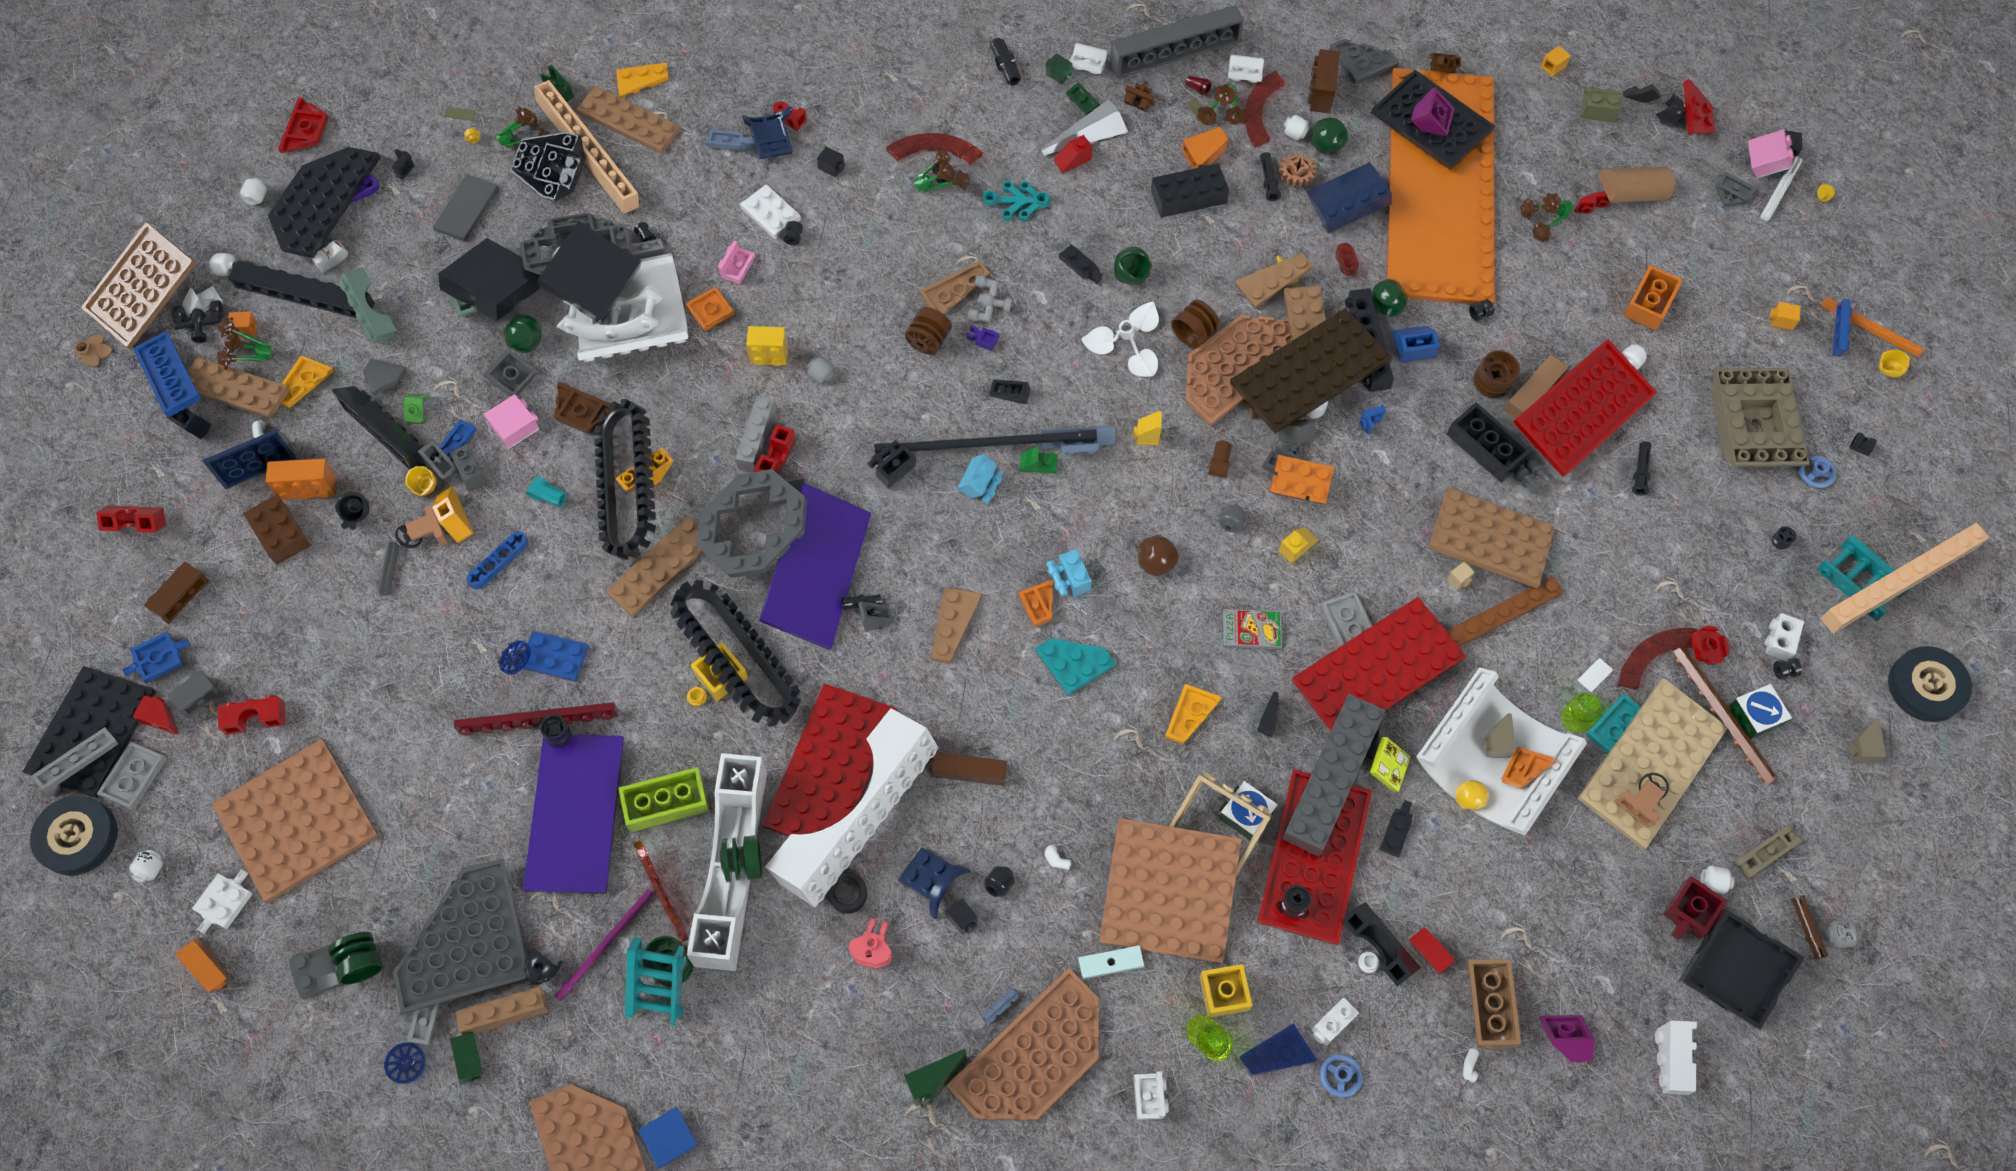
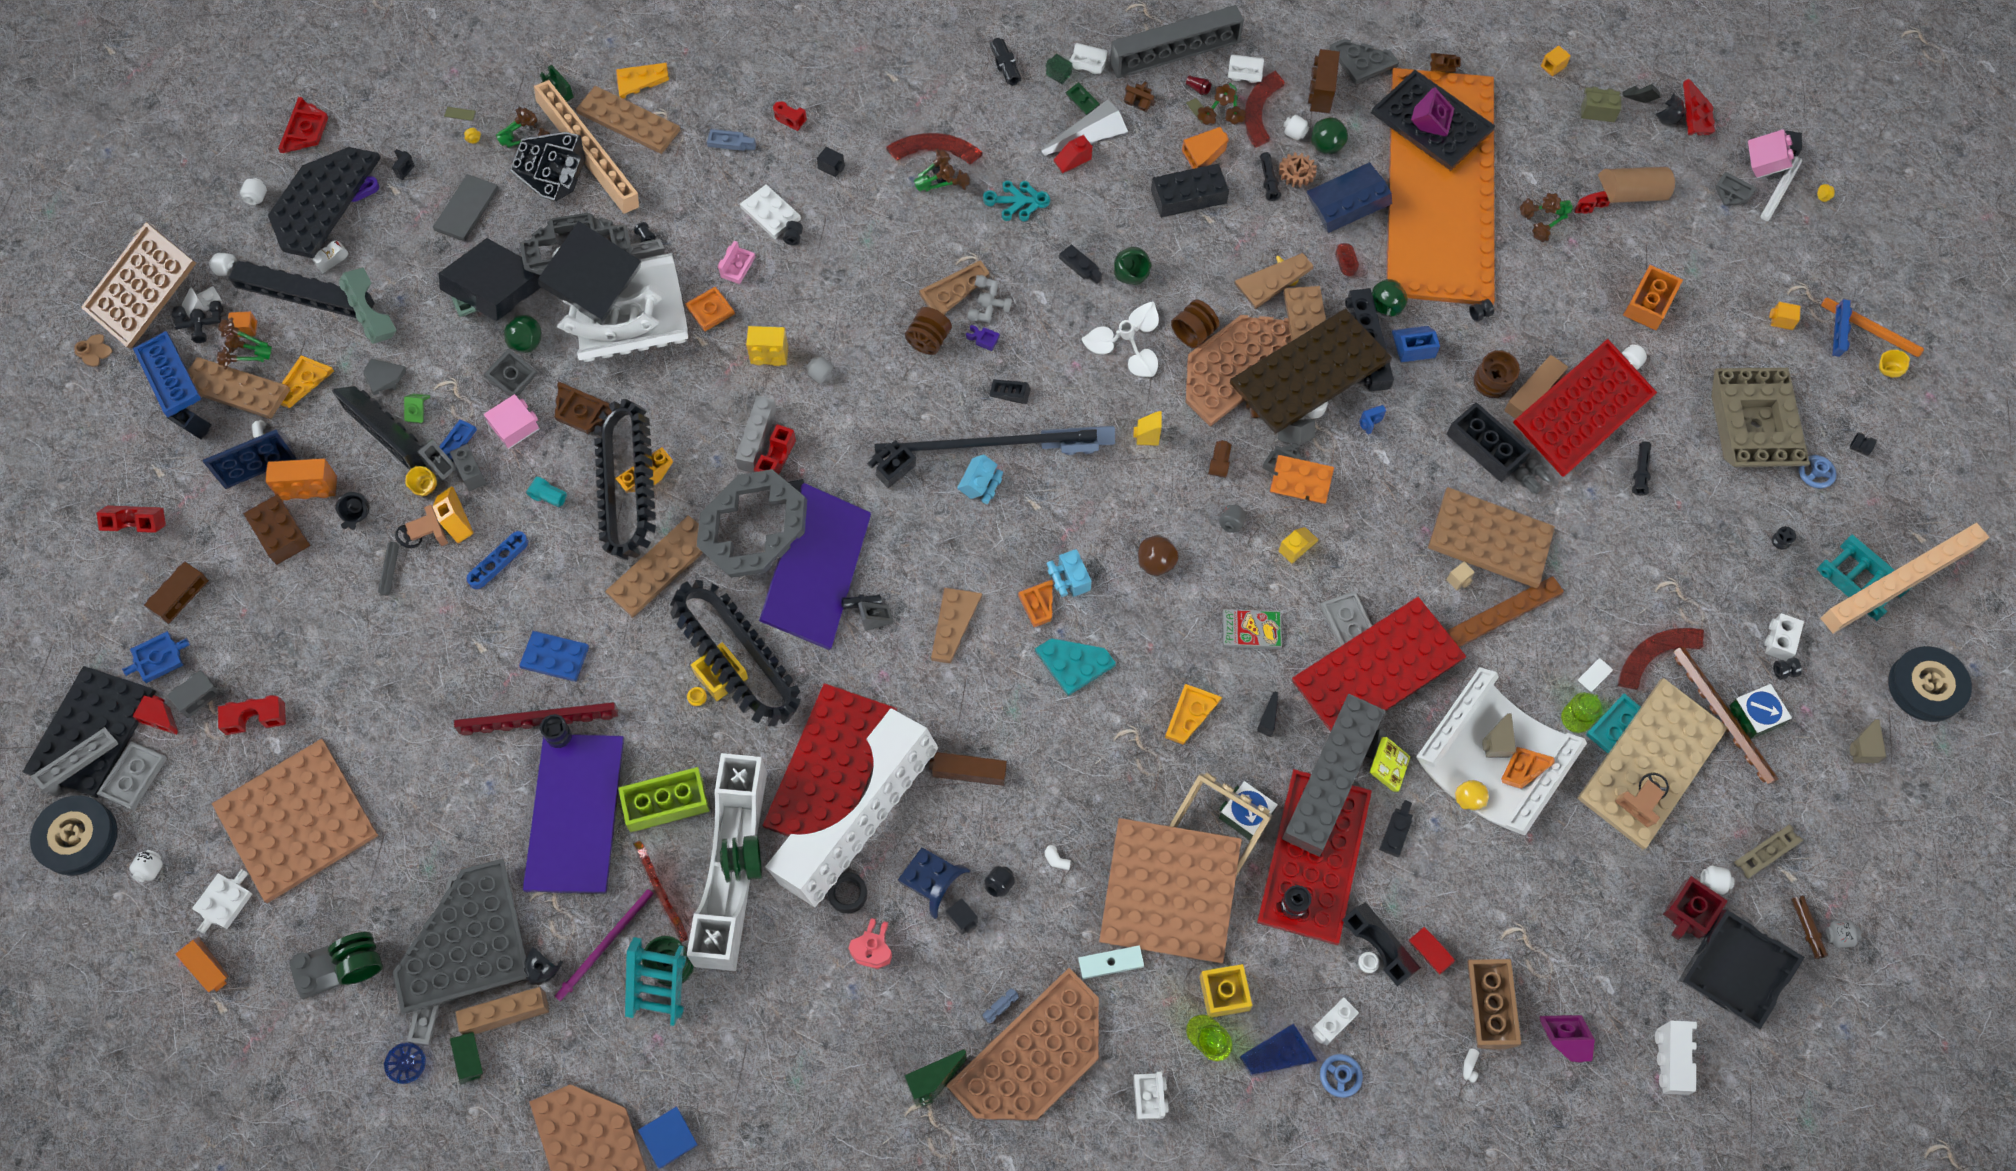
(515, 657): clear blue wheel -> none
(770, 134): dark blue piece -> none
(1038, 462): green slope -> none
(1701, 641): red plate -> none

